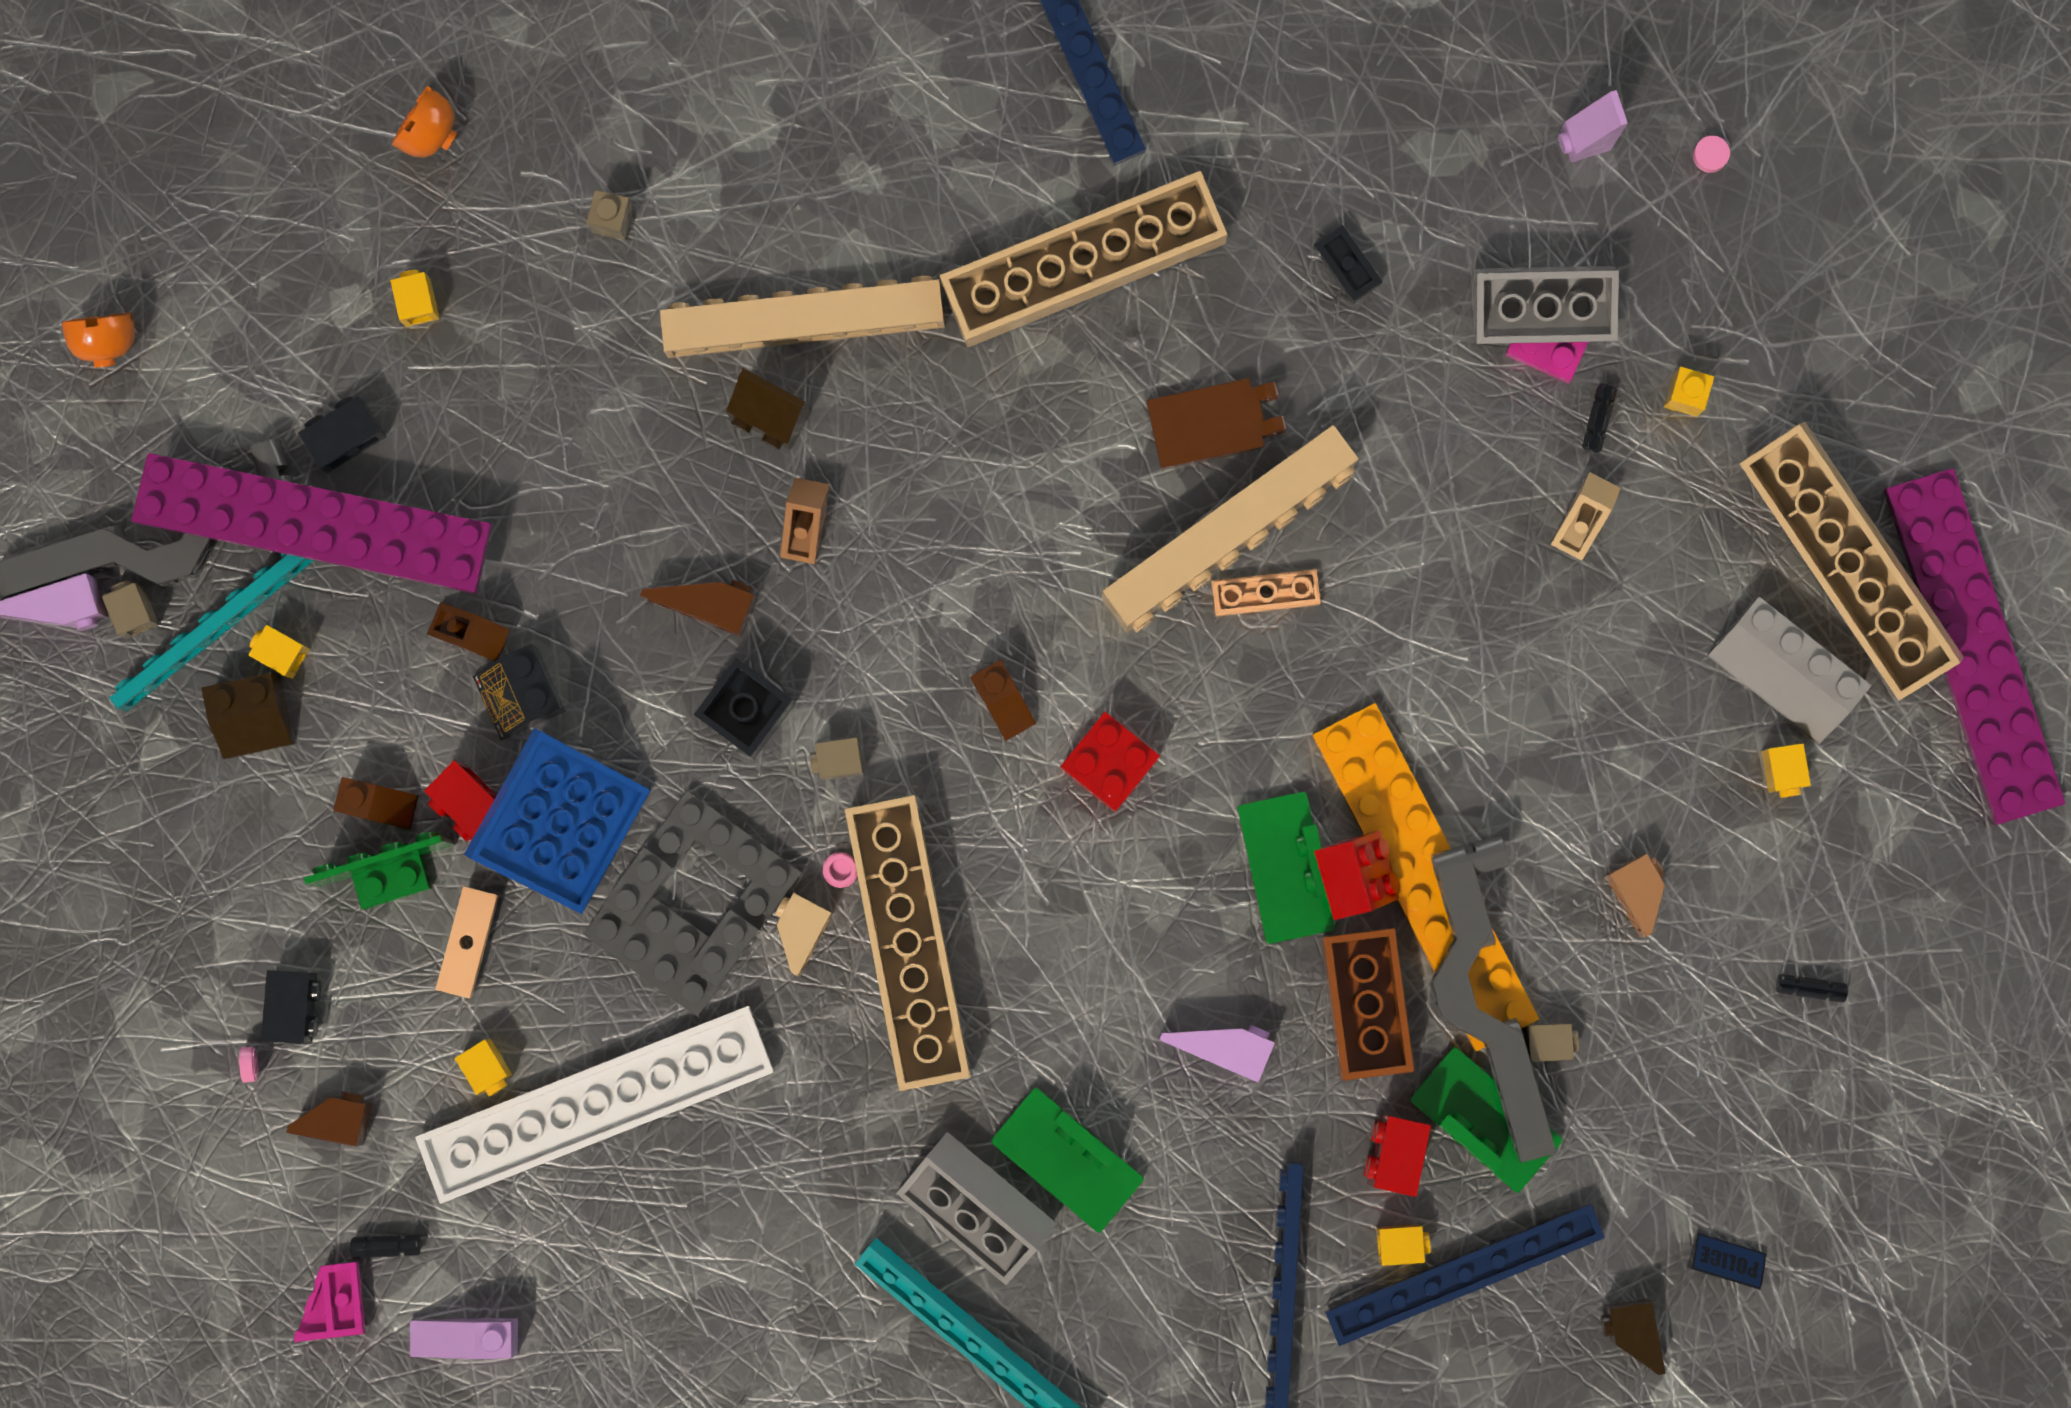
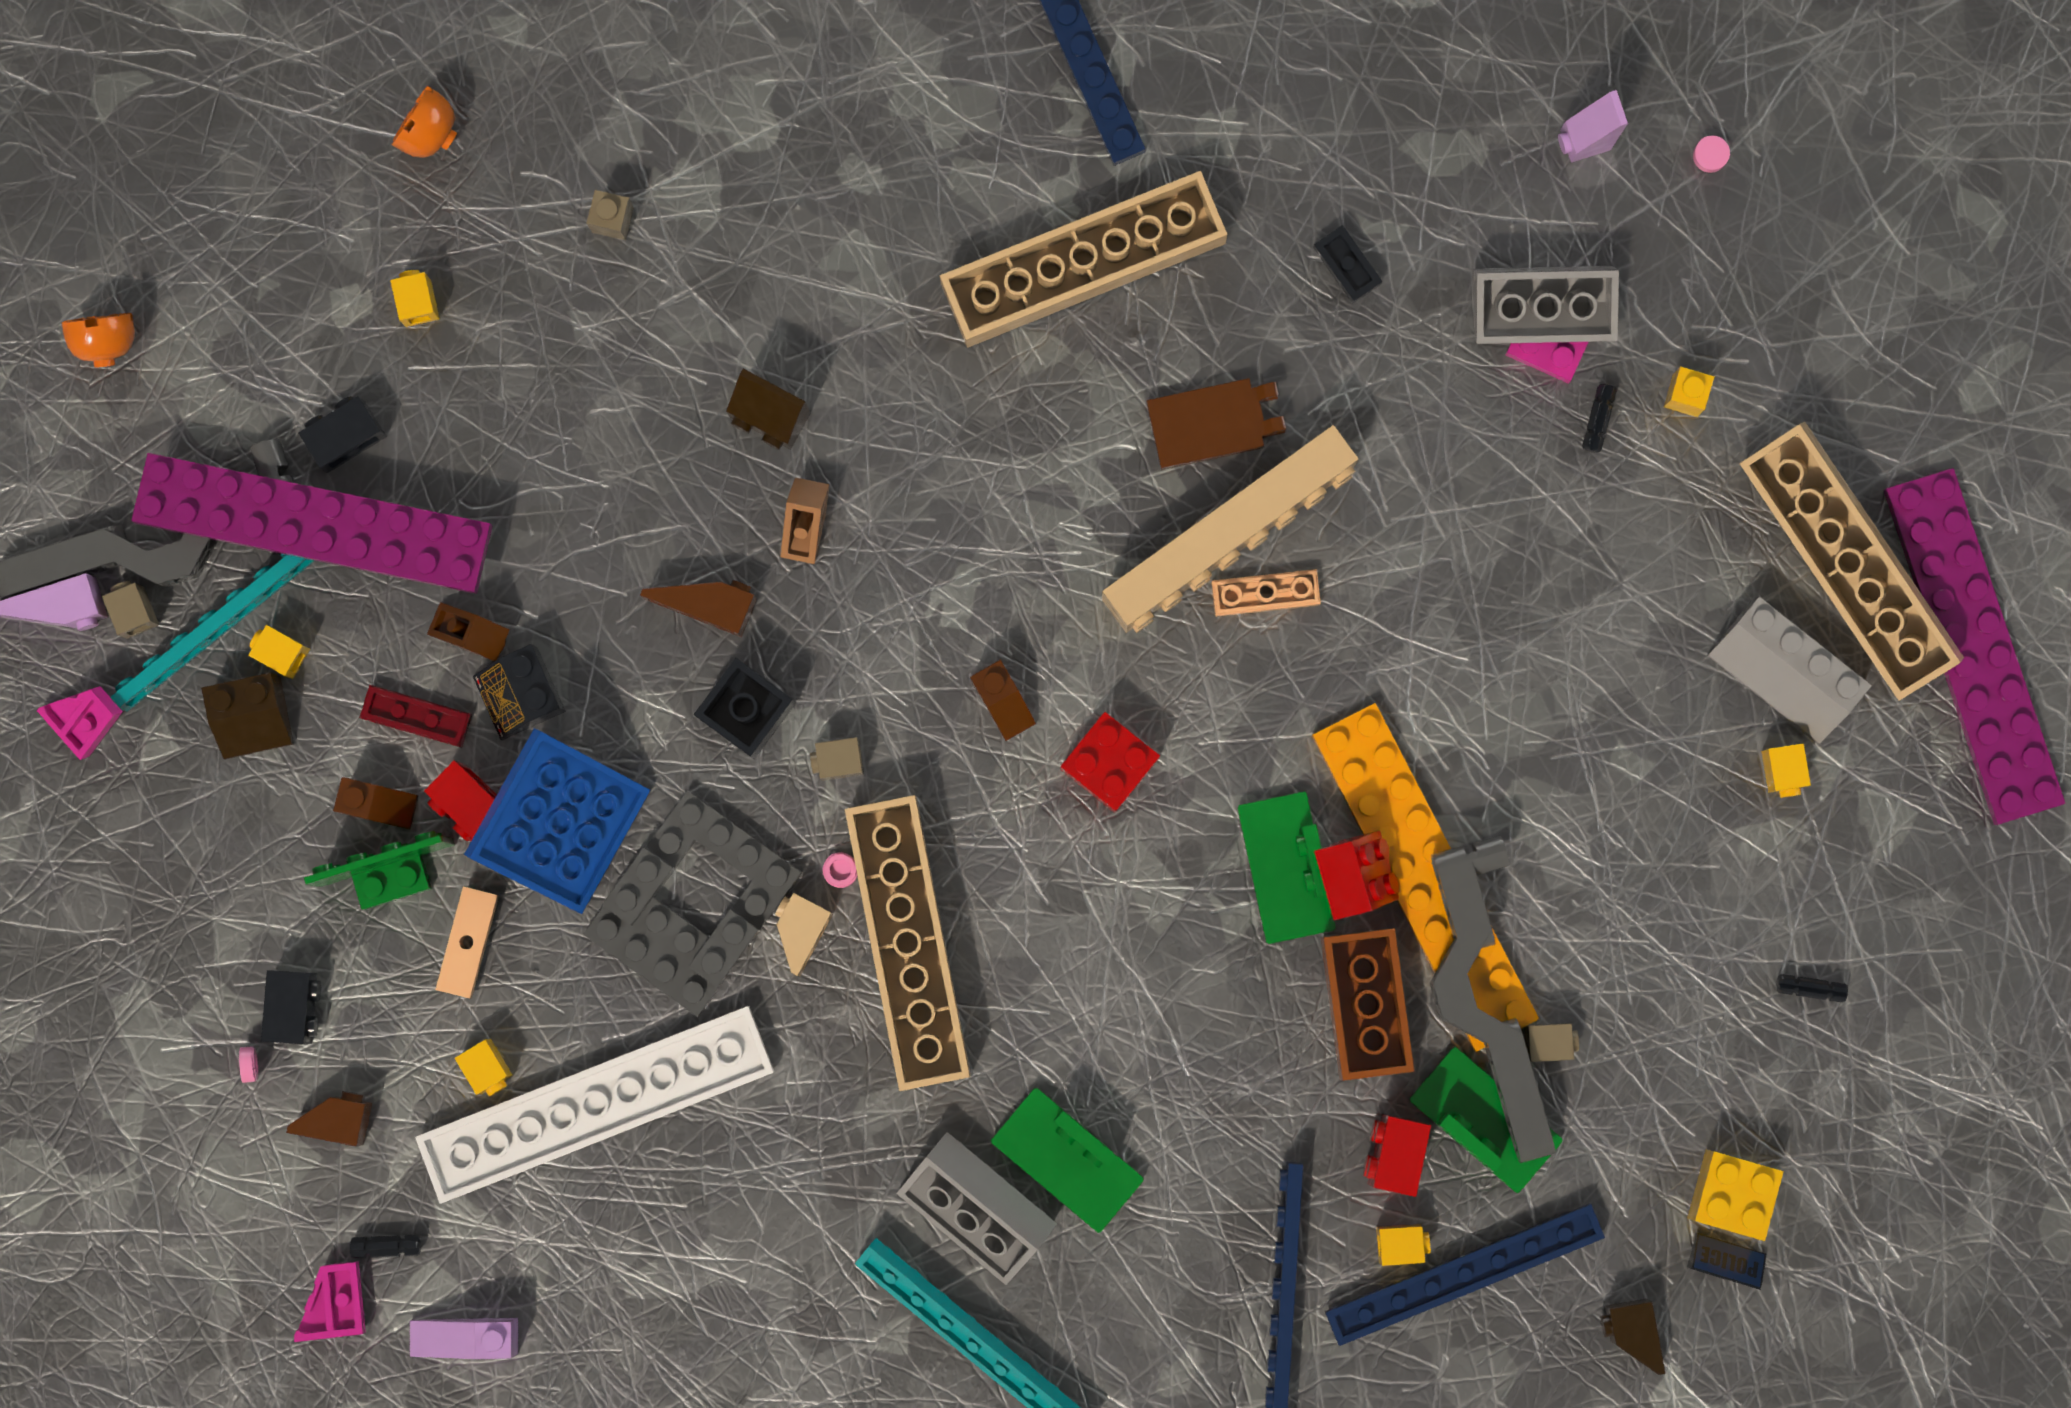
(82, 719): none -> dark pink wing
(415, 716): none -> dark red tile
(802, 318): tan brick -> none
(1230, 1048): lavender slope -> none
(1586, 516): tan slope -> none
(1639, 891): medium nougat slope -> none
(1735, 1195): none -> yellow brick

